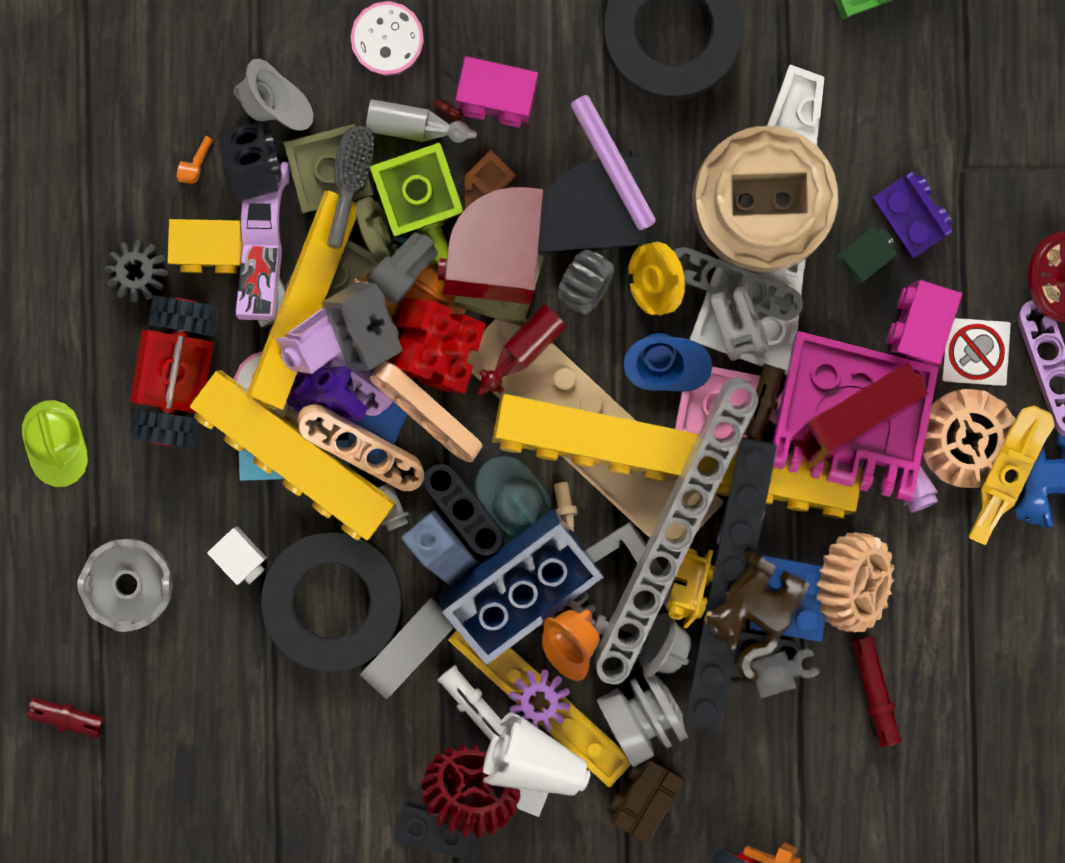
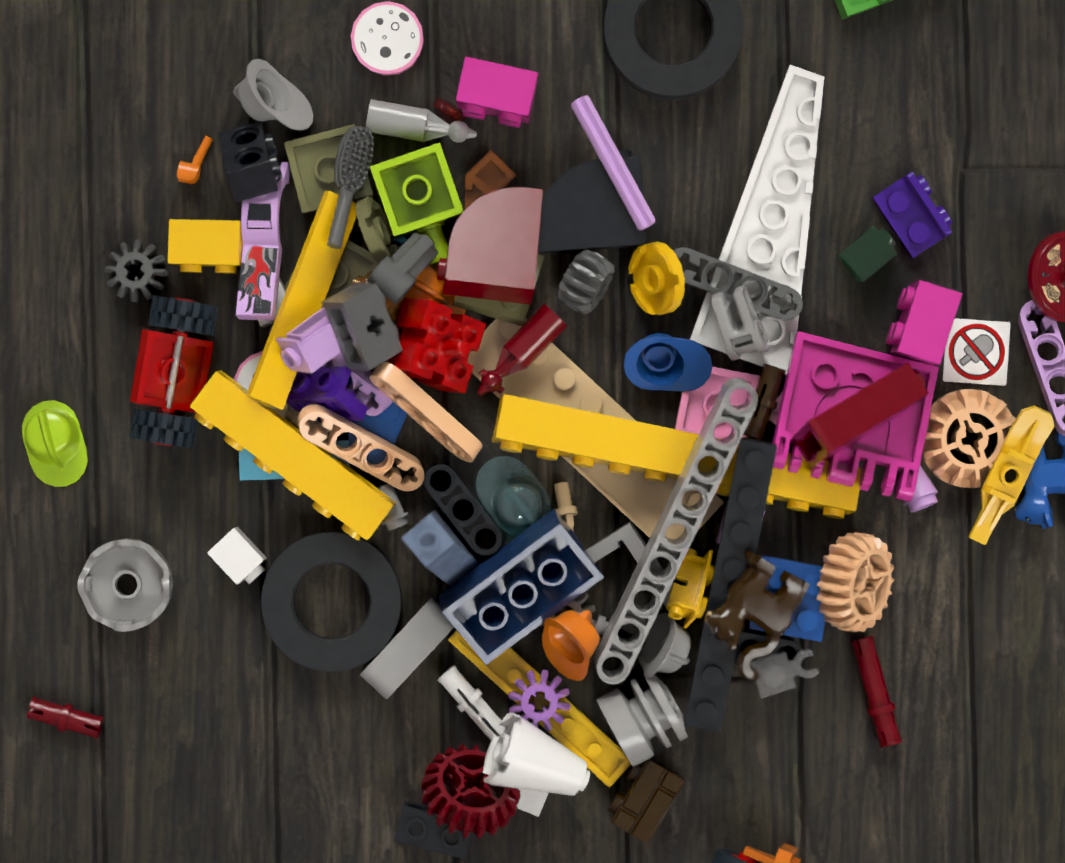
(763, 164): tan piece -> none

